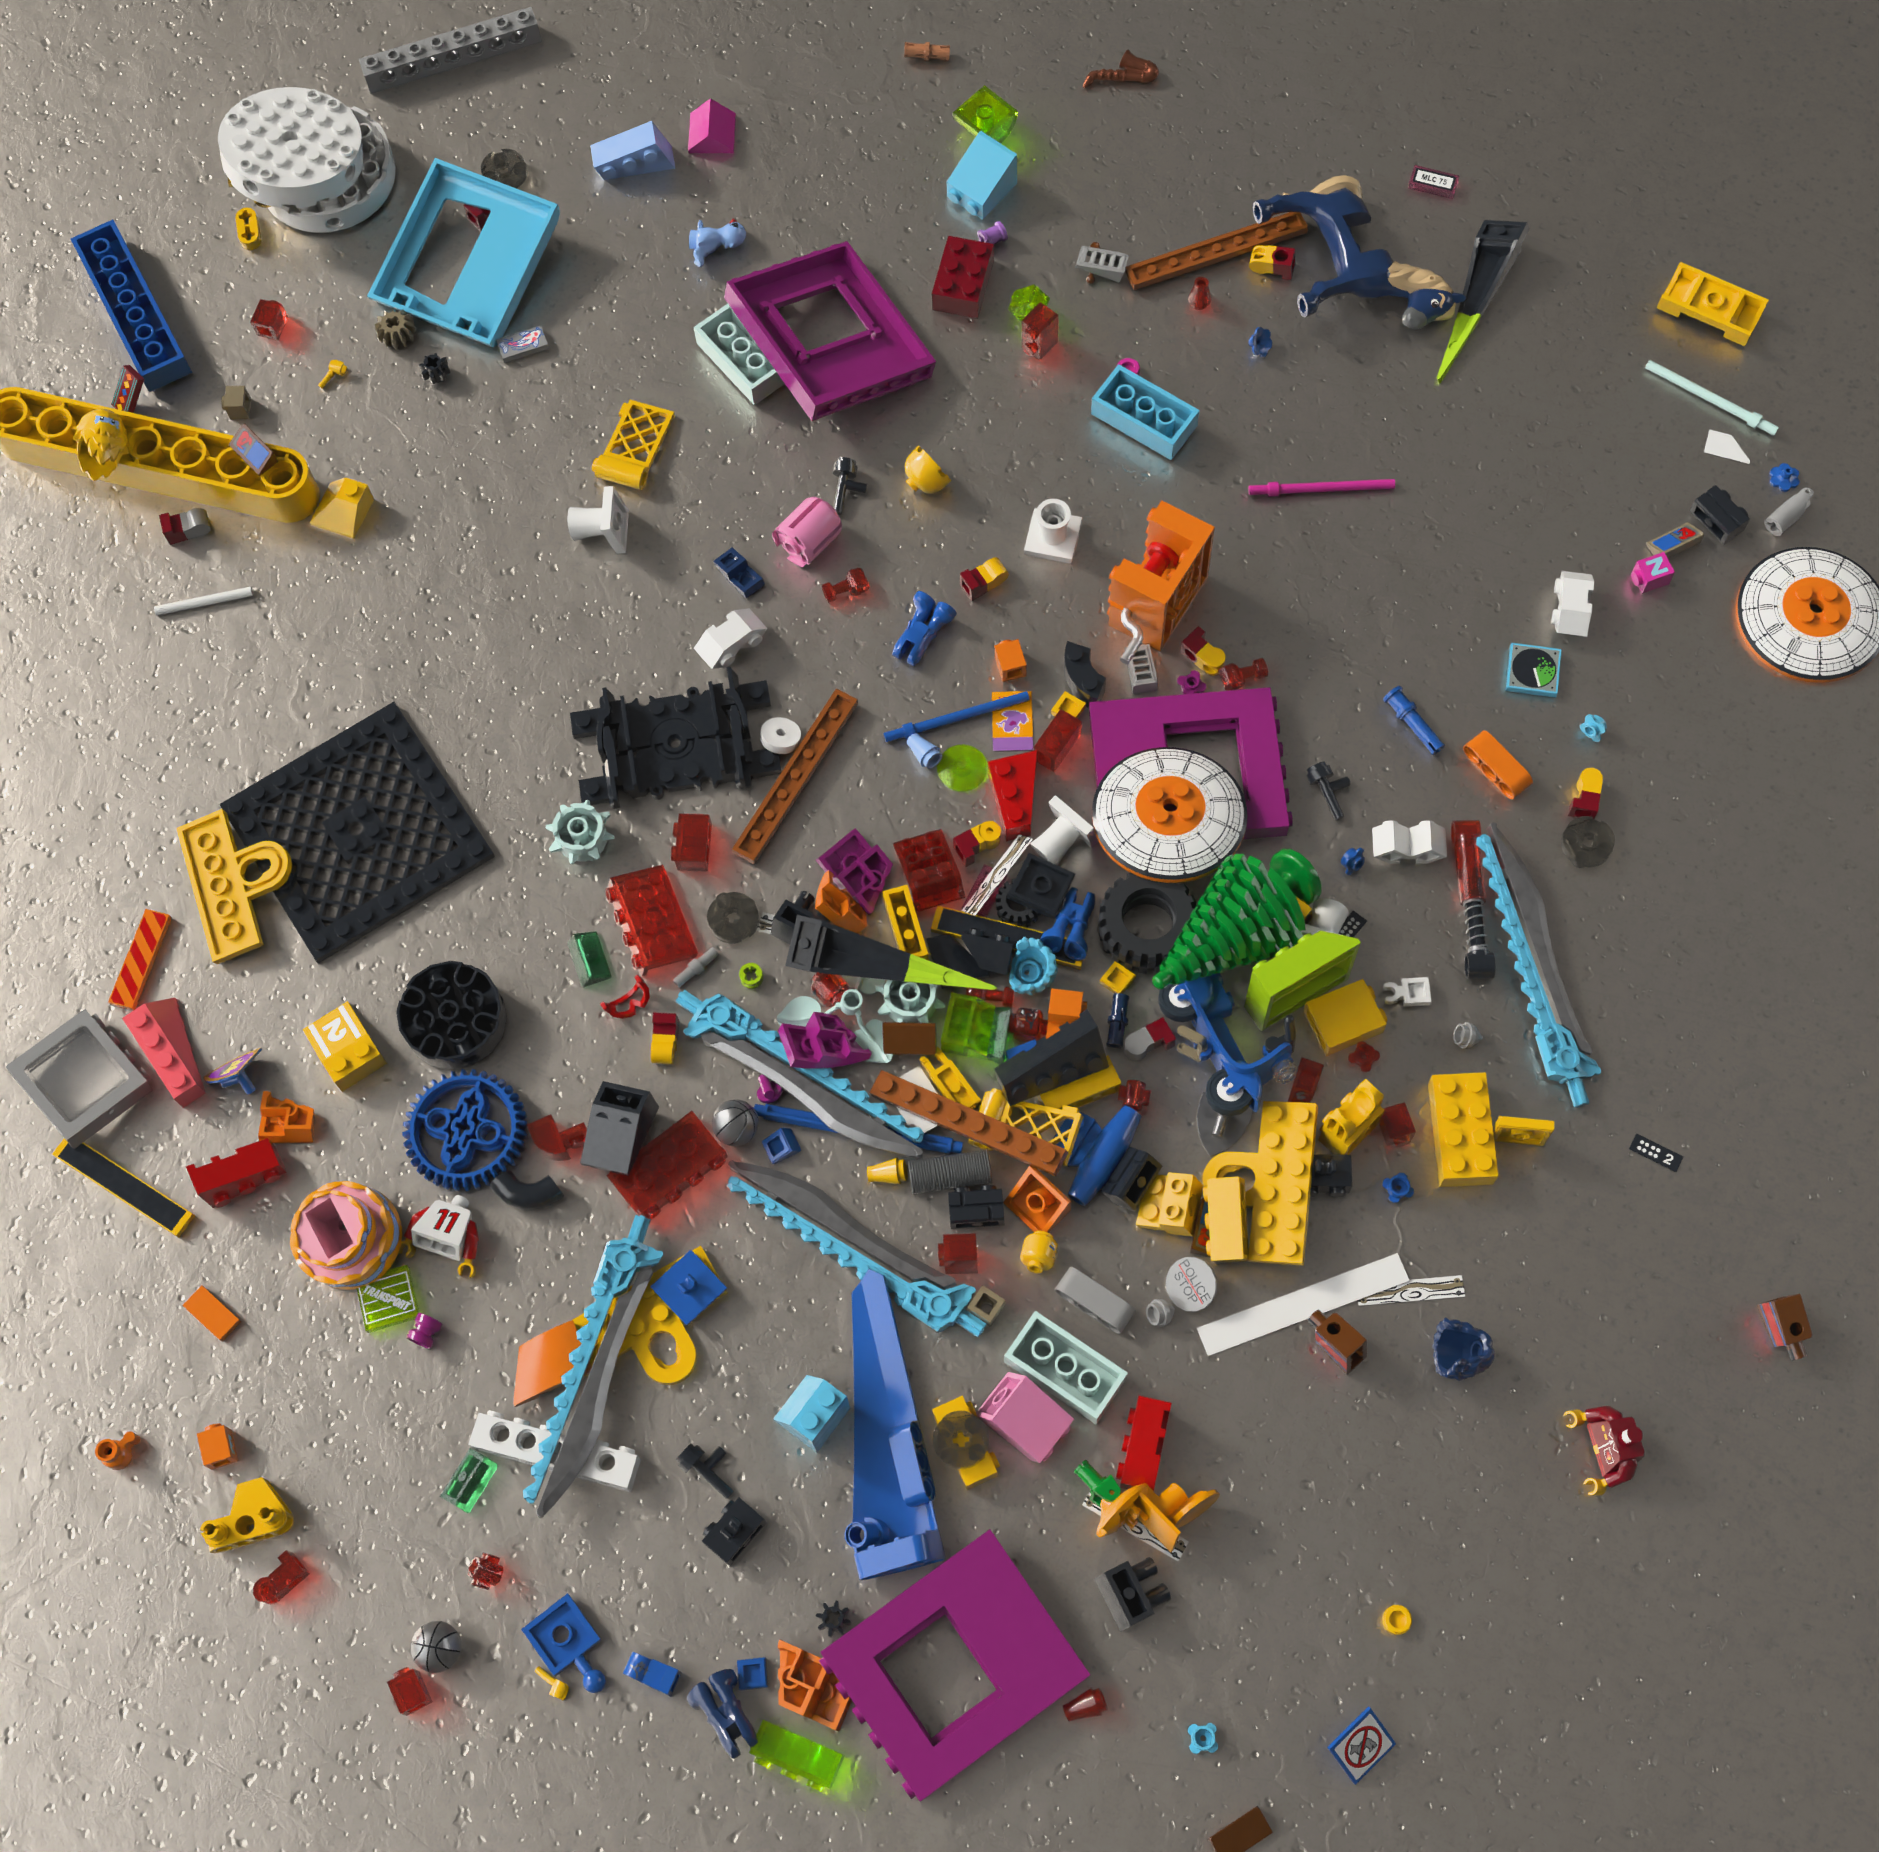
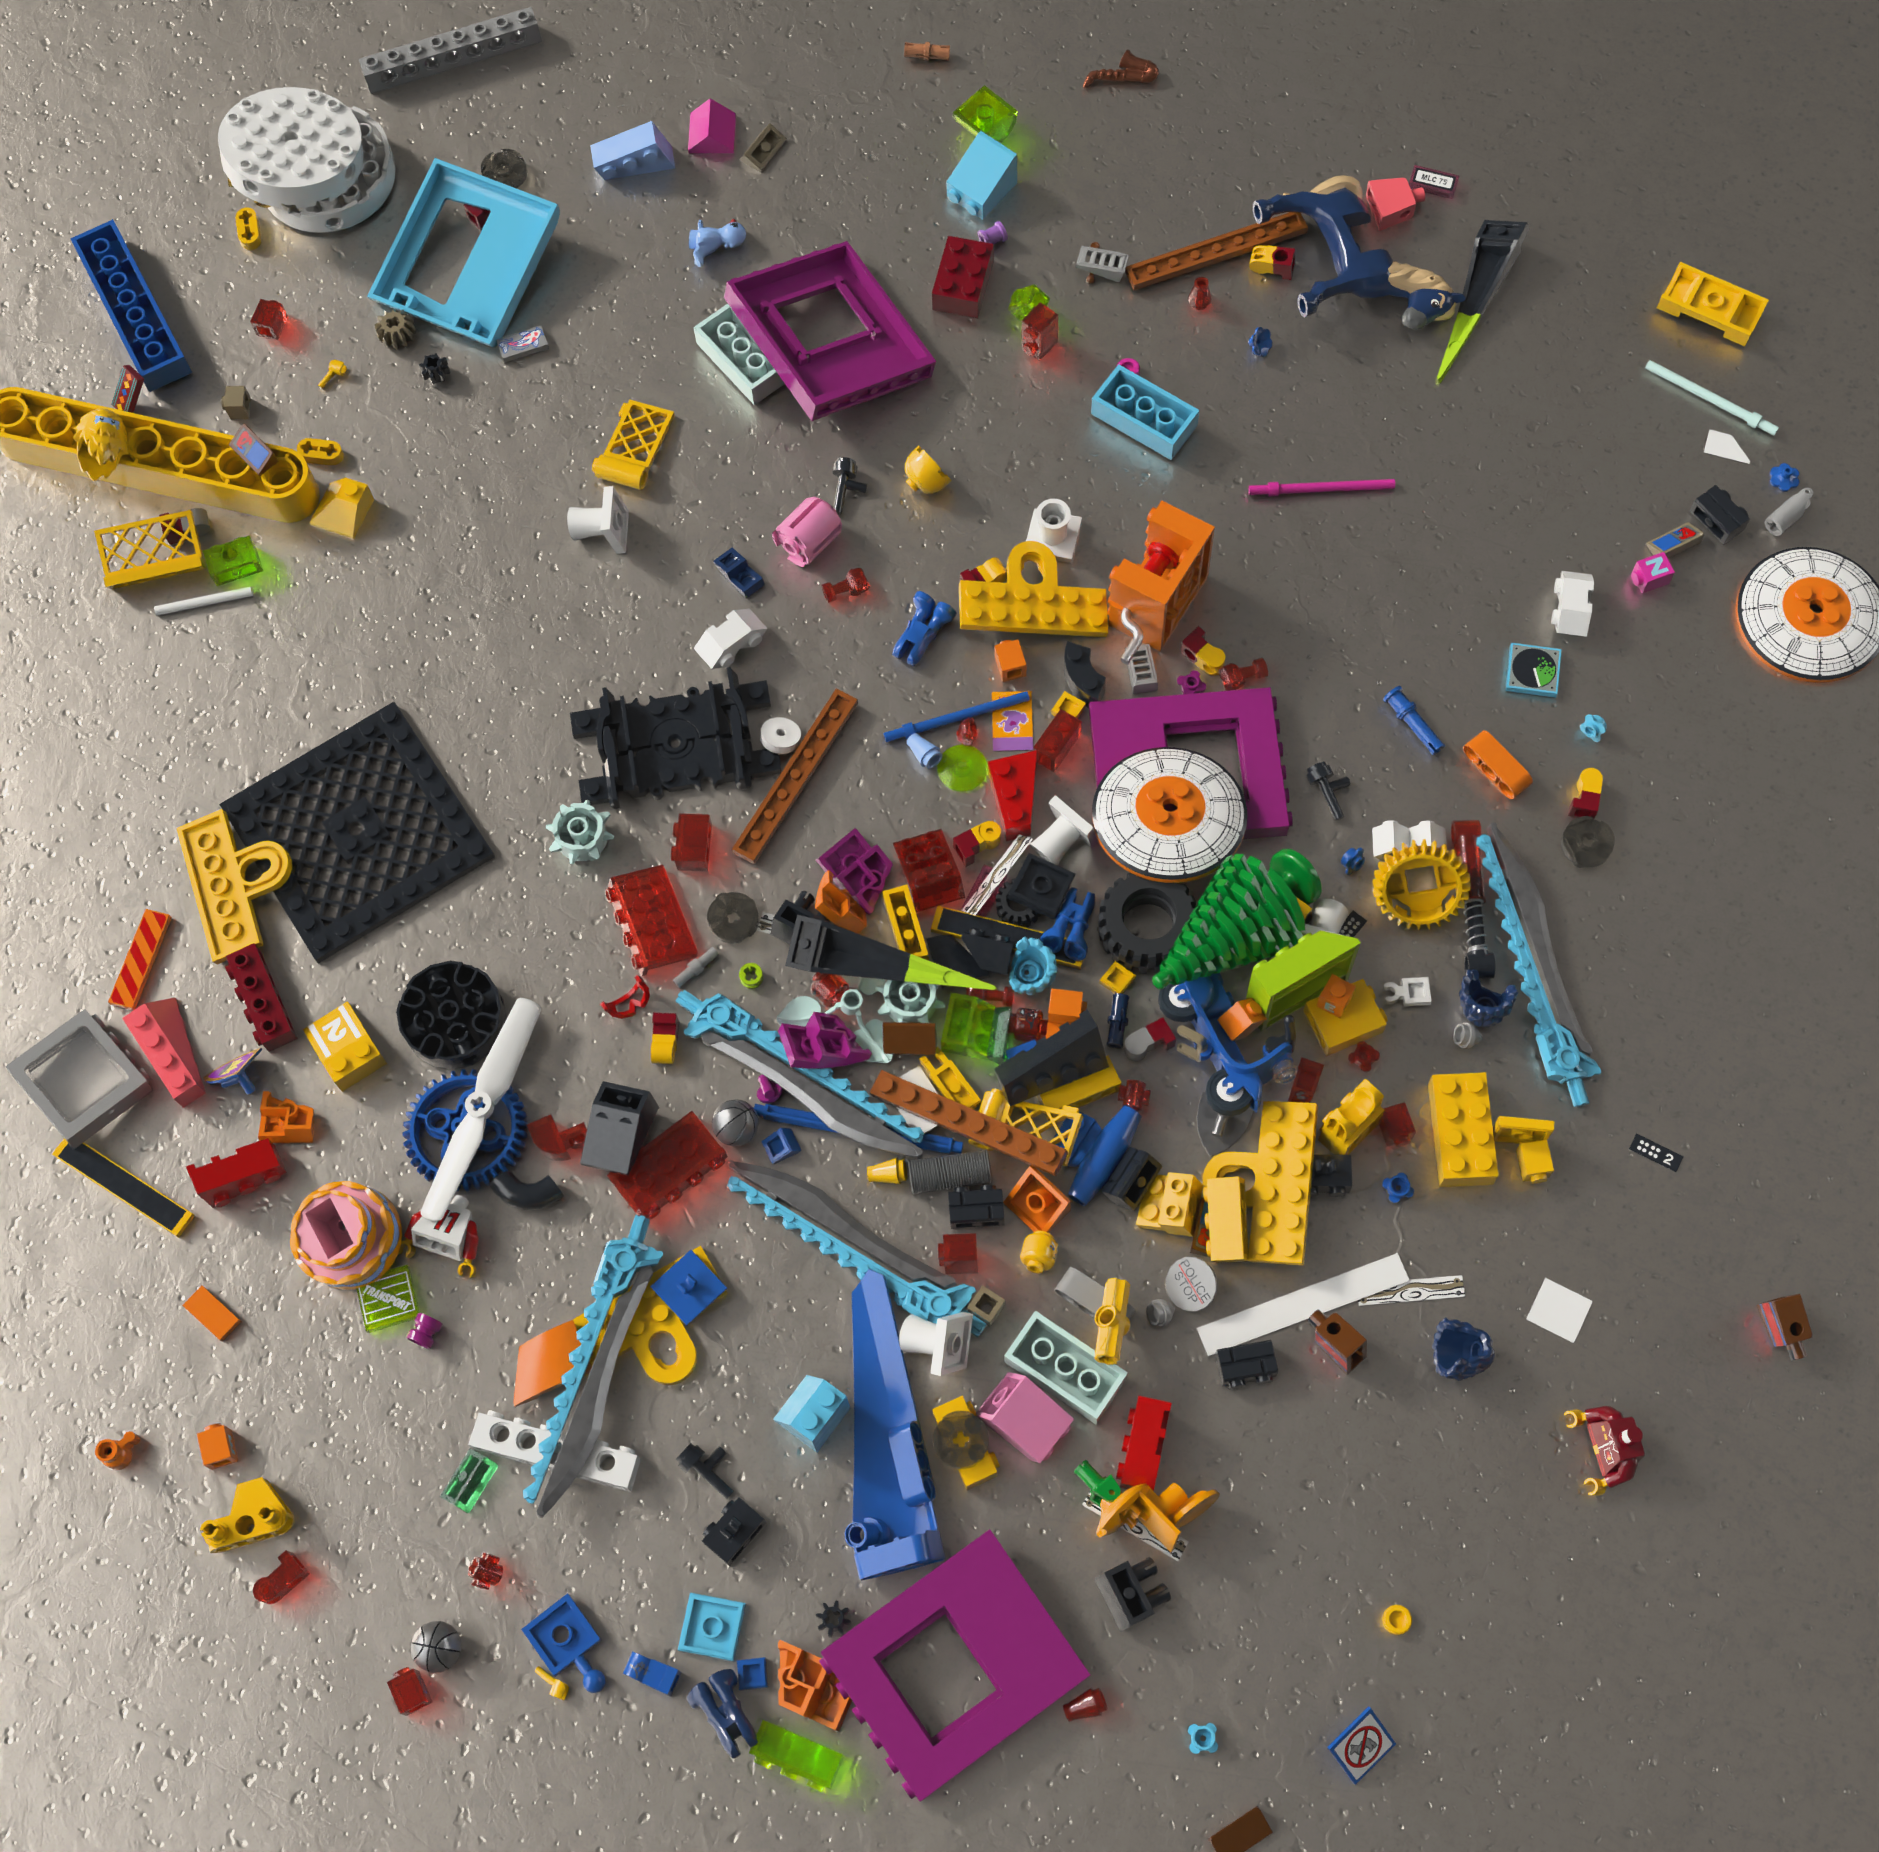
(156, 570): none -> yellow fence
(245, 562): none -> clear neon green brick
(260, 997): none -> dark red brick
(320, 451): none -> yellow beam
(491, 1085): none -> white piece
(588, 958): clear green slope -> none
(712, 1627): none -> medium azure tile
(763, 148): none -> dark tan slope
(946, 1340): none -> white plant
(967, 732): none -> clear red piece
(1033, 607): none -> yellow plate
(1112, 1321): none -> yellow piece
(1242, 1019): none -> orange brick
(1246, 1364): none -> black brick
(1336, 996): none -> orange brick
(1392, 201): none -> coral torso
(1427, 904): none -> yellow piece
(1482, 1005): none -> dark blue hair
(1535, 1161): none -> yellow brick
(1559, 1310): none -> white sticker

